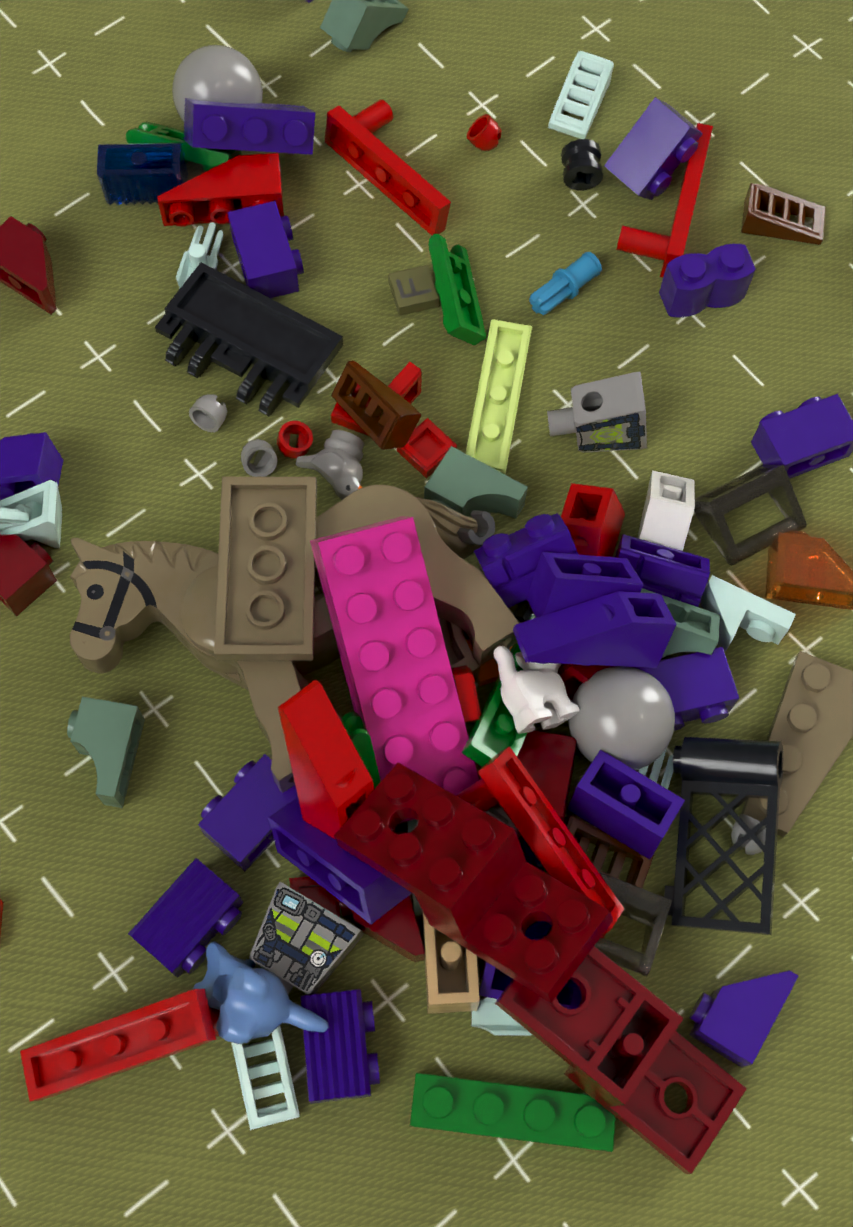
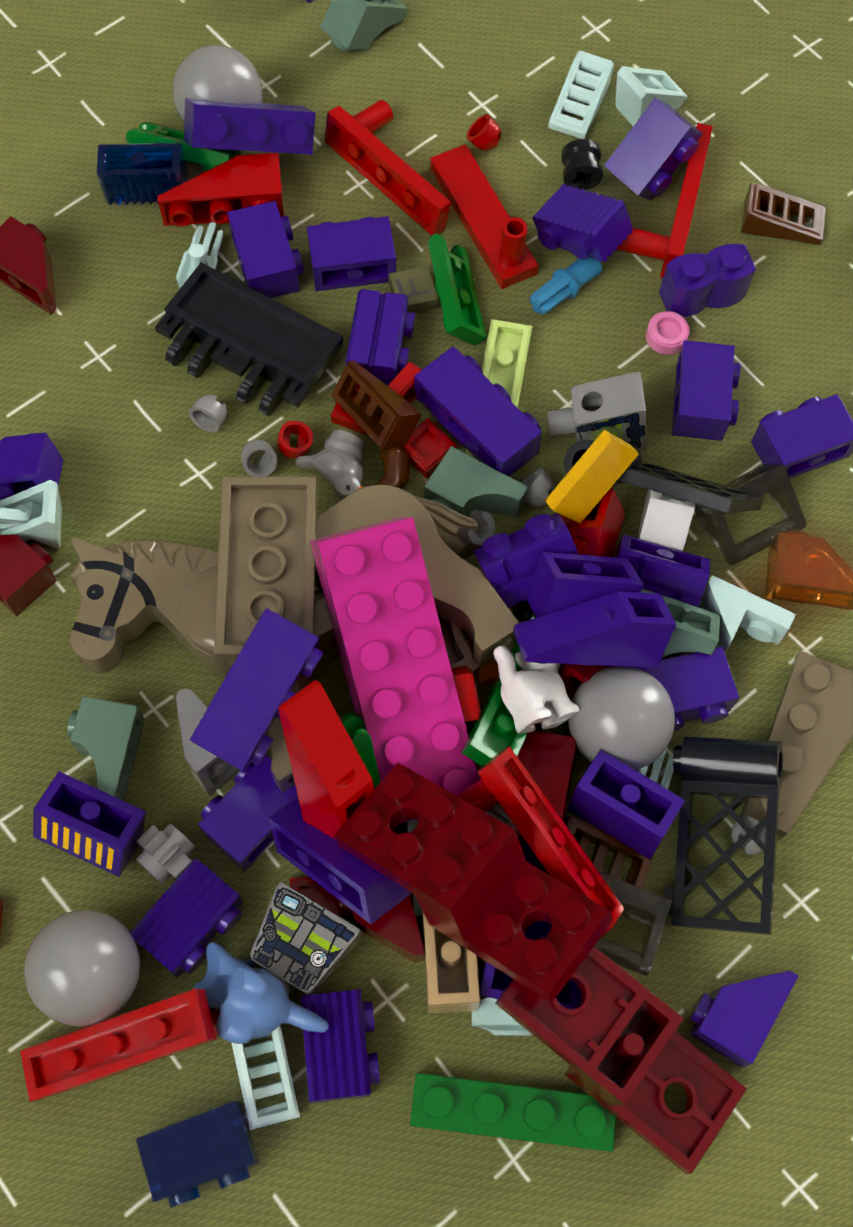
(82, 968): none -> light grey piece
(88, 823): none -> dark purple brick
(164, 852): none -> light grey gear
(197, 1153): none -> clear blue brick
(207, 768): none -> light grey tile
(254, 689): none -> dark purple brick
(351, 253): none -> dark purple brick
(379, 333): none -> dark purple brick
(395, 467): none -> reddish brown arm
(478, 412): none -> dark purple brick
(494, 233): none -> red piece
(539, 487): none -> light grey hinge
(583, 223): none -> dark purple brick
(591, 477): none -> yellow tile
(640, 86): none -> light aqua slope
(667, 332): none -> bright pink tile
(675, 483): none -> black piece
(704, 390): none -> dark purple brick

